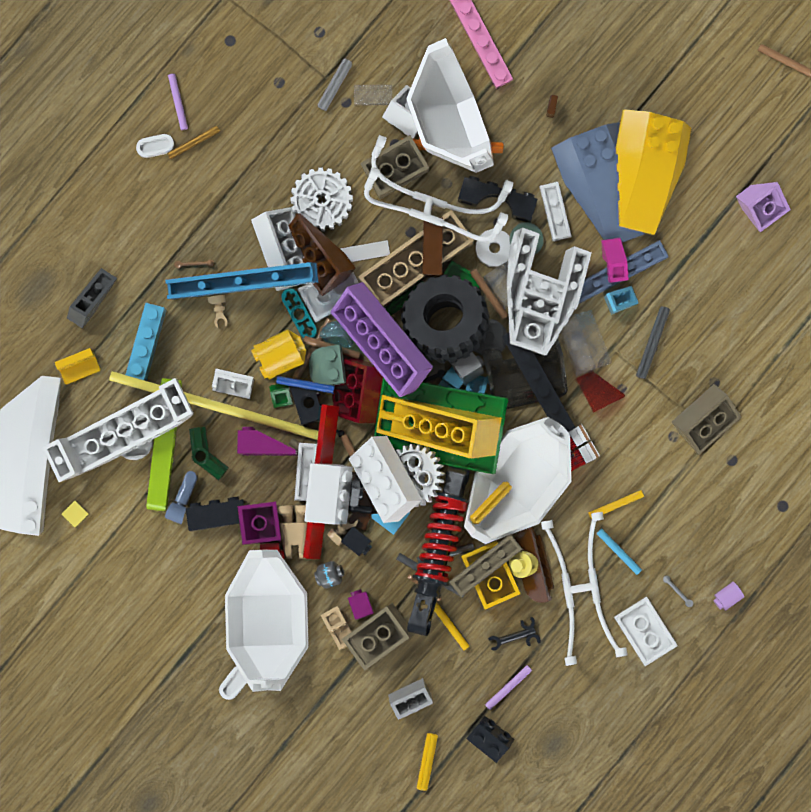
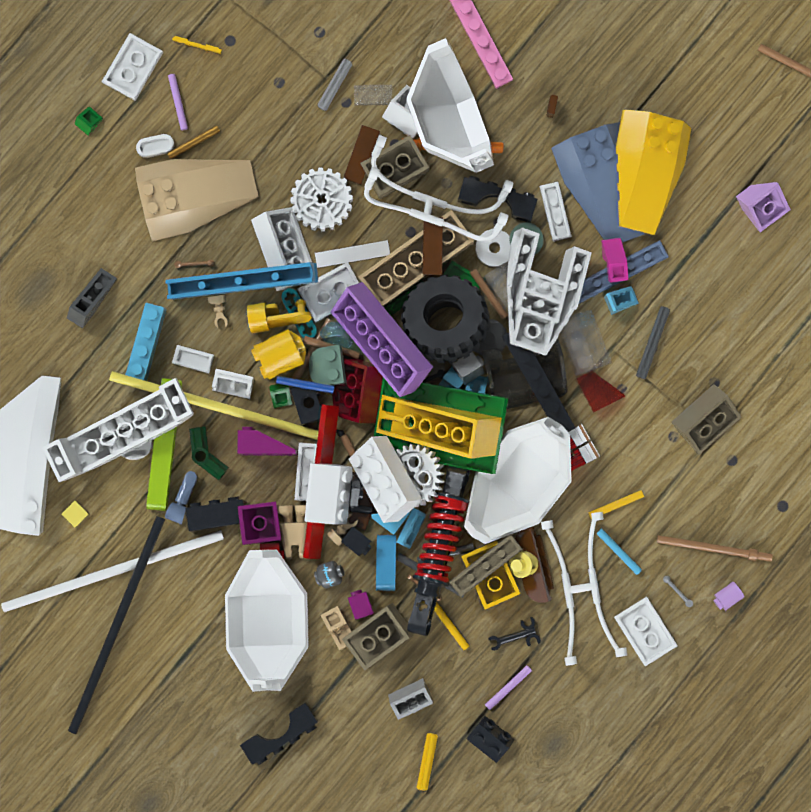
(78, 366): yellow panel -> none
(88, 120): none -> green slope
(111, 571): none -> white piece
(116, 625): none -> black piece
(132, 66): none -> white tile
(192, 193): none -> tan wedge
(193, 359): none -> white tile
(207, 47): none -> yellow piece
(232, 684): white tile -> none
(258, 747): none -> black arch
(259, 319): none -> yellow piece
(331, 261): reddish brown wedge -> none
(362, 151): none -> reddish brown tile
(386, 563): none -> dark azure beam
(411, 528): none -> medium azure tile
(488, 505): yellow axle -> none
(751, 554): none -> medium nougat bar

